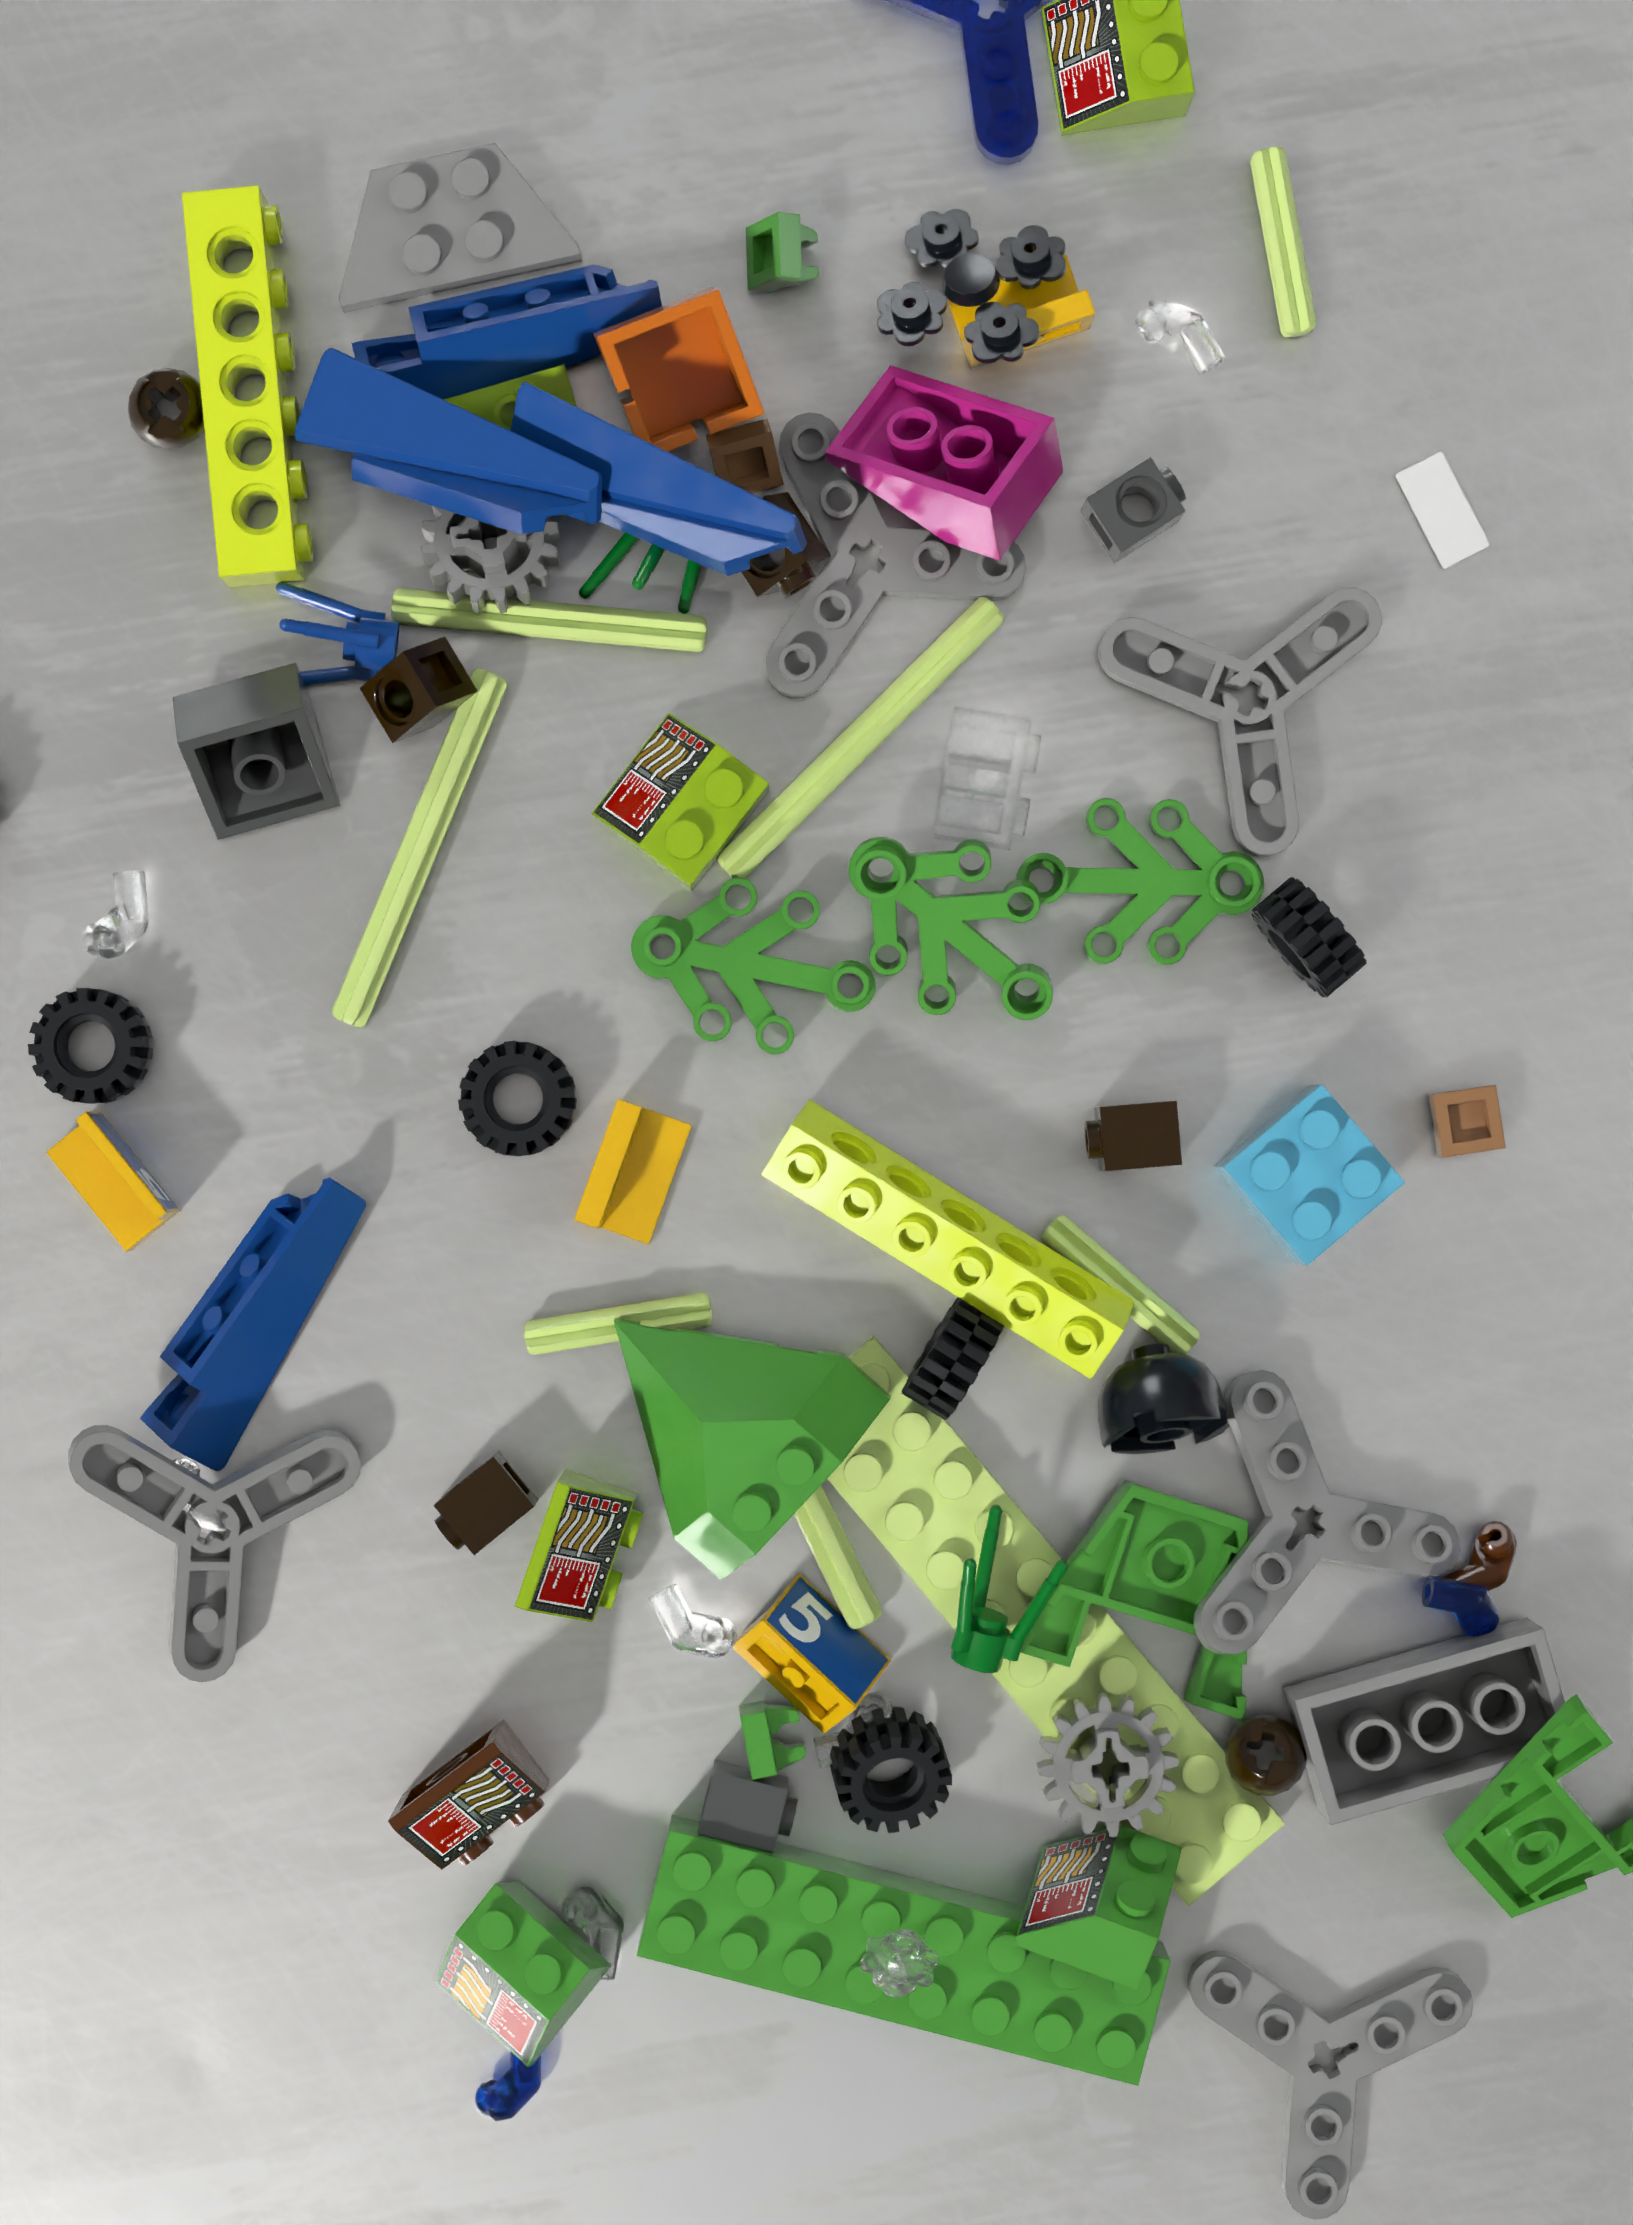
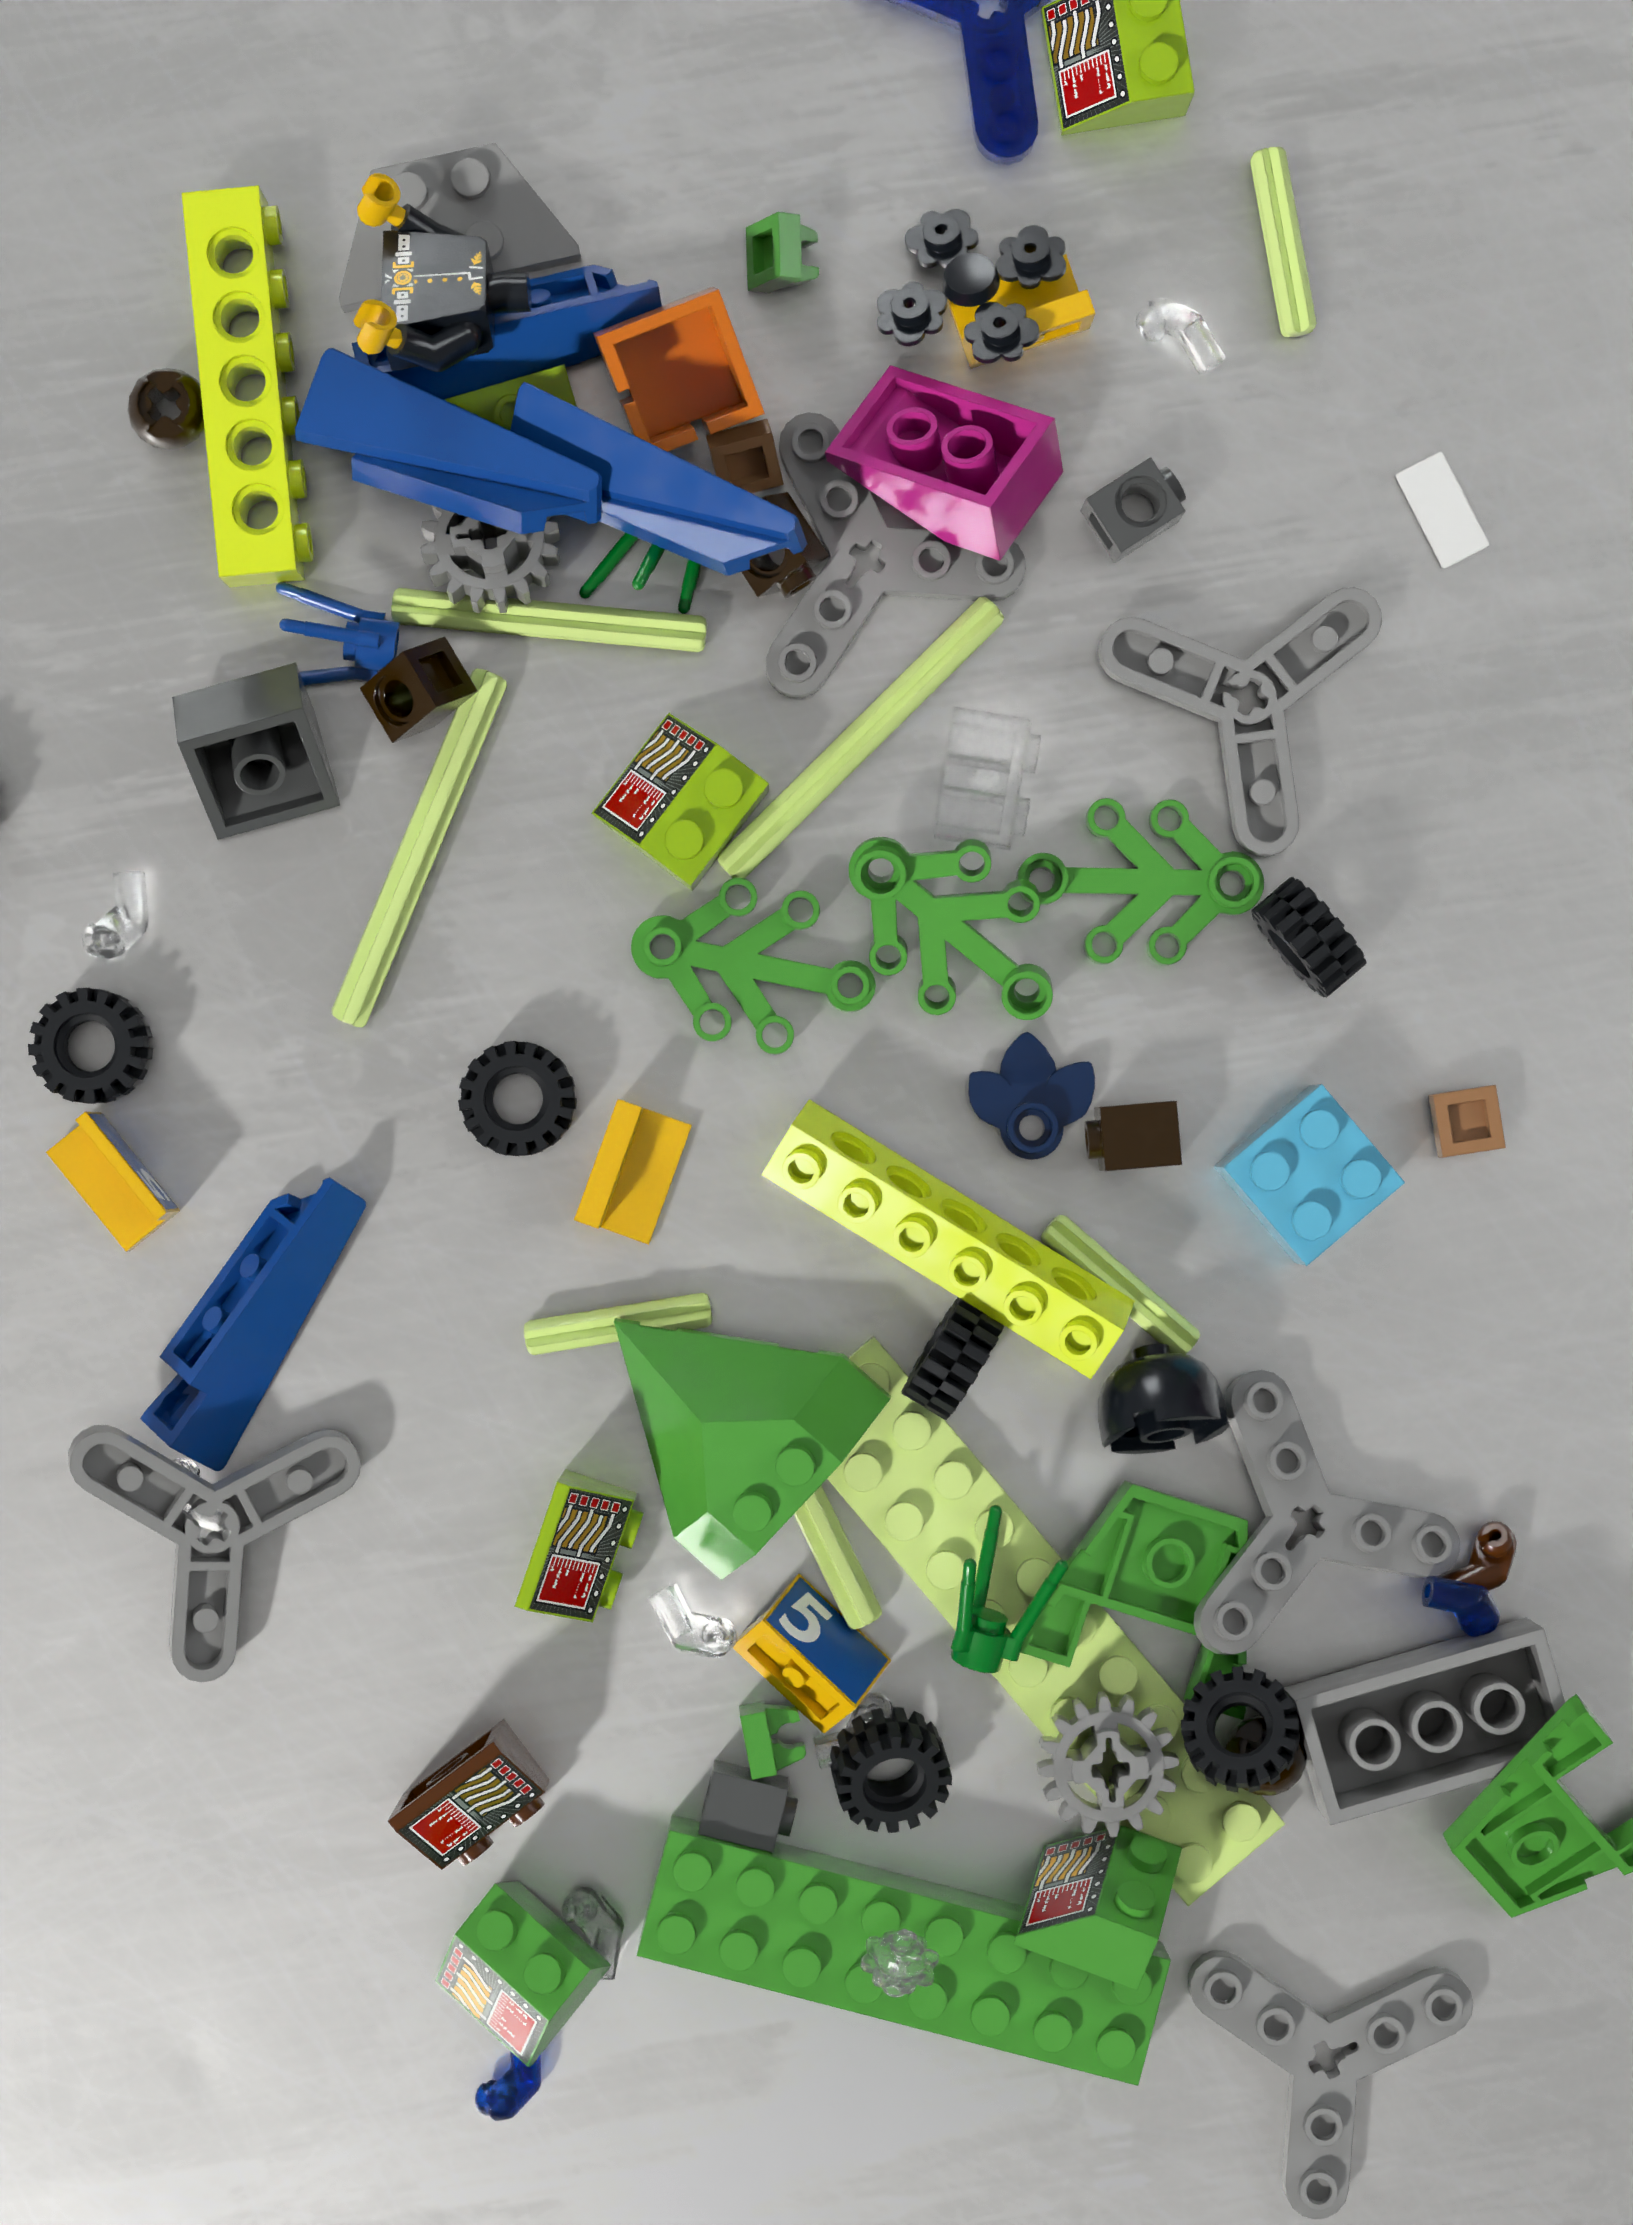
(434, 288): none -> black torso
(483, 1505): dark brown brick -> none
(1032, 1087): none -> dark blue plate
(1247, 1690): none -> black tyre

